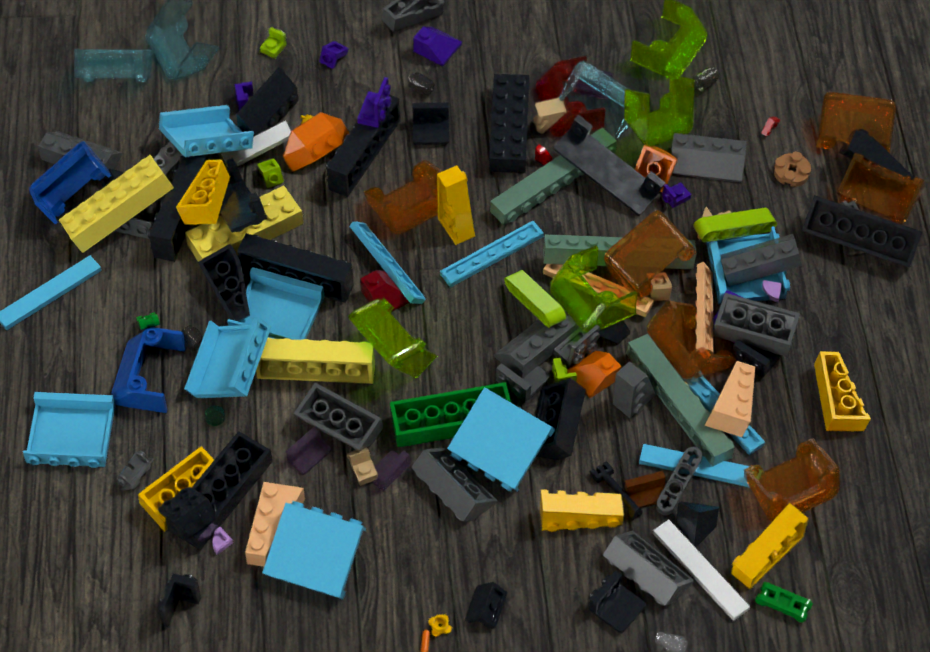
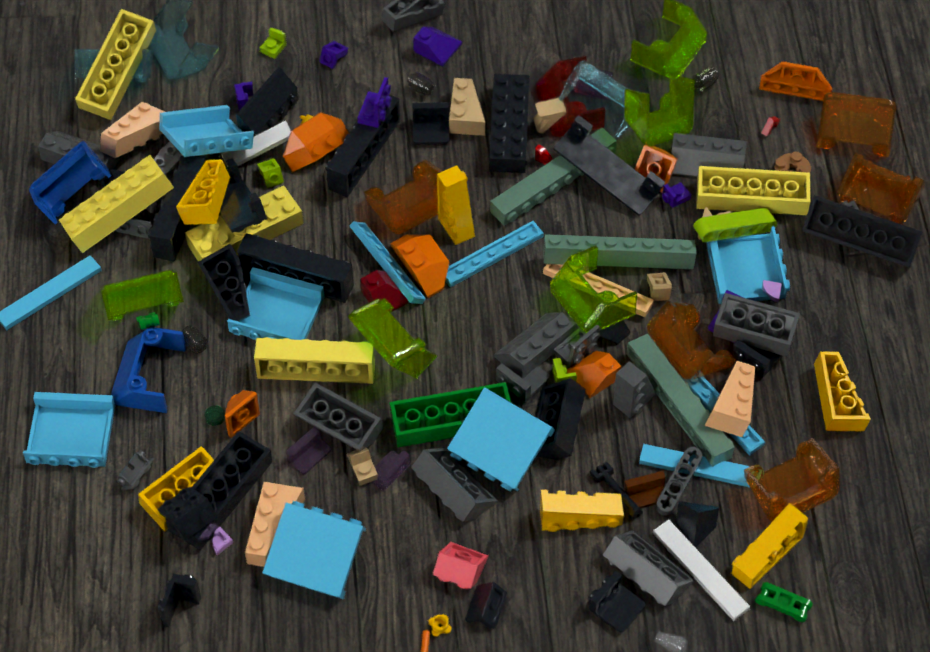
(115, 64): none -> light yellow brick
(131, 130): none -> light nougat wedge
(141, 293): none -> clear neon green windscreen
(227, 360): medium azure panel -> none
(241, 411): none -> orange slope
(423, 261): none -> orange wedge
(459, 565): none -> coral slope
(465, 109): none -> tan wedge
(535, 298): lime beam -> none
(646, 253): clear orange windscreen -> none
(704, 308): light nougat plate -> none
(753, 189): none -> light yellow brick
(761, 260): dark grey slope -> none
(795, 81): none -> orange wedge
(872, 150): black wedge -> none

